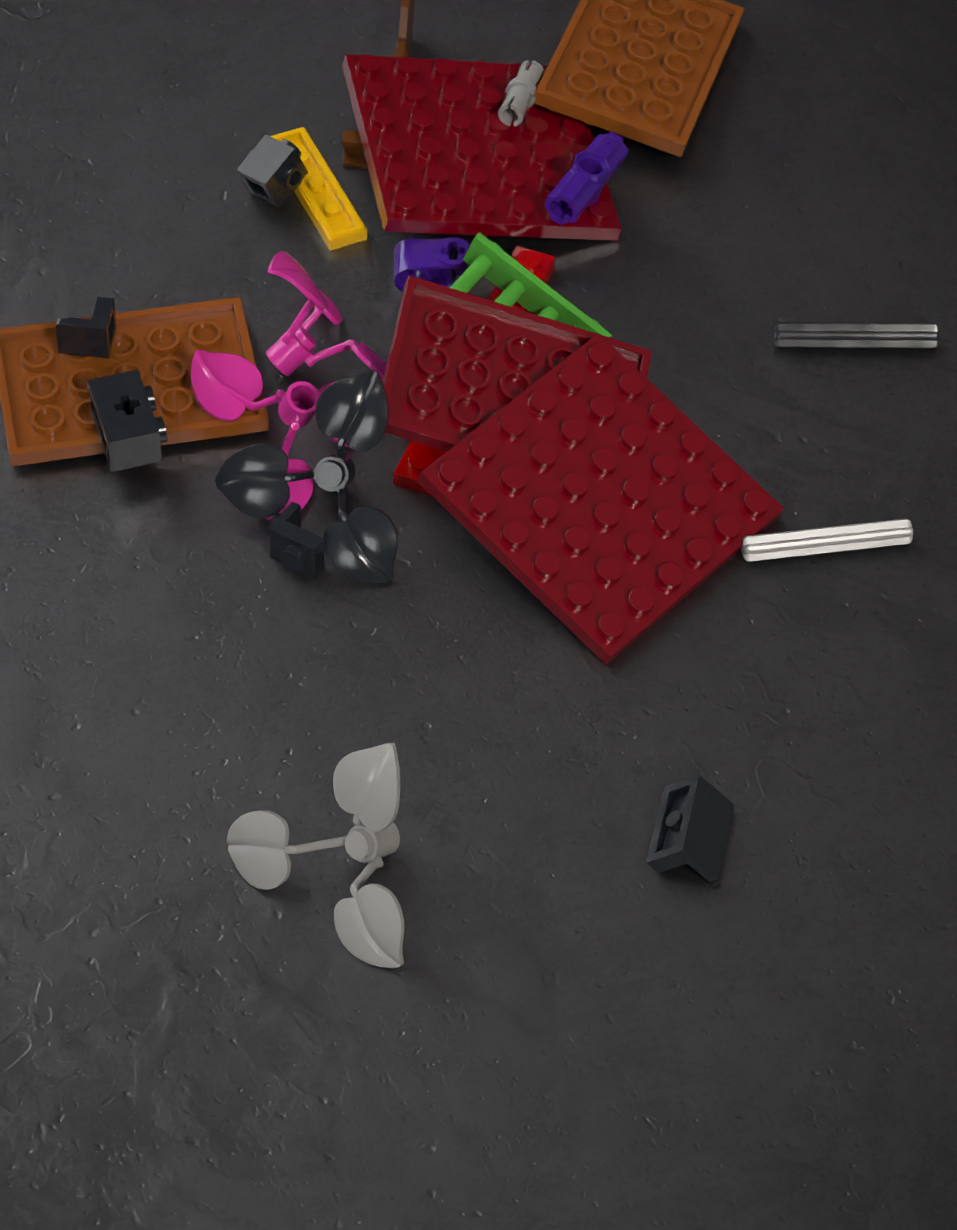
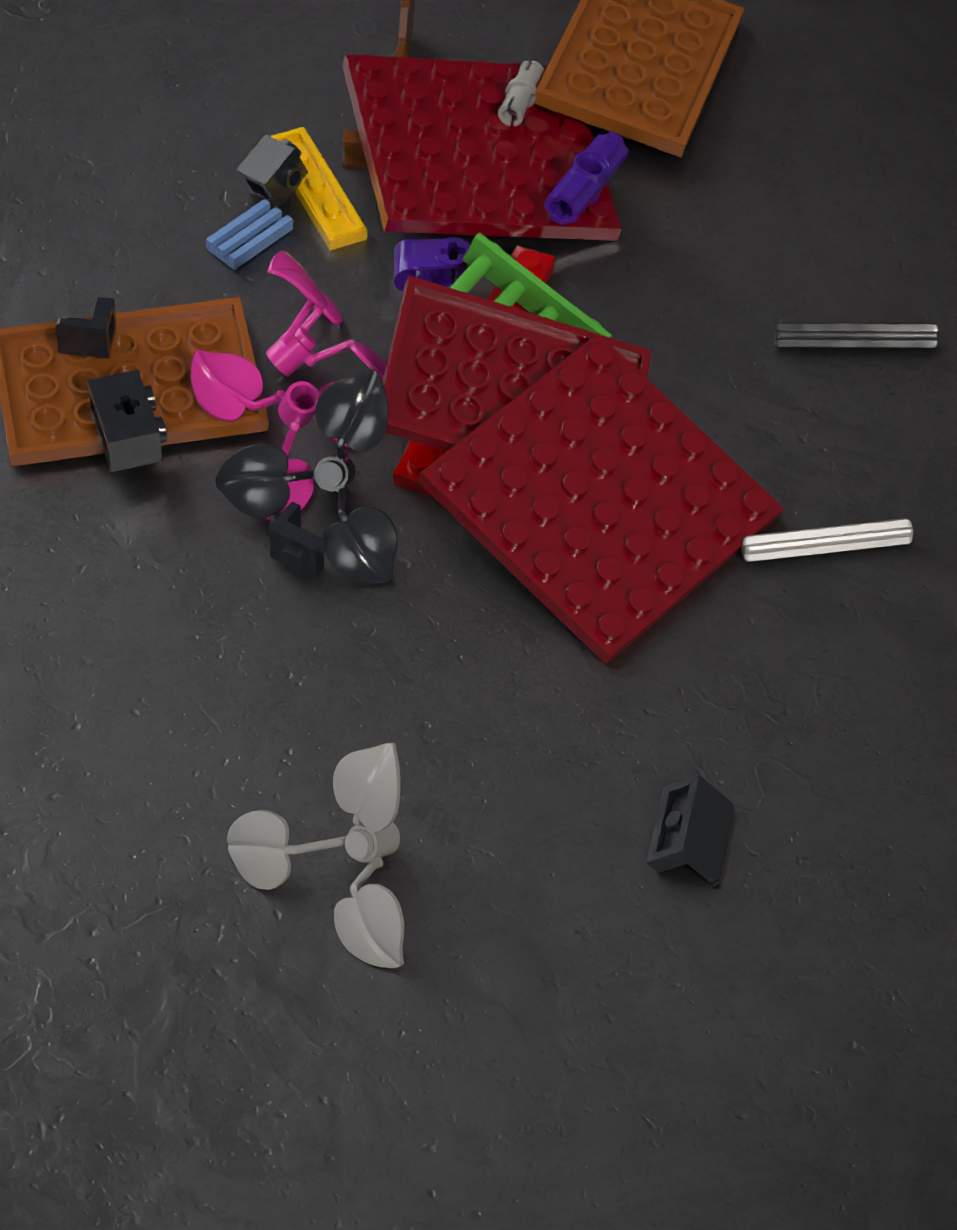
(244, 230): none -> medium blue tile

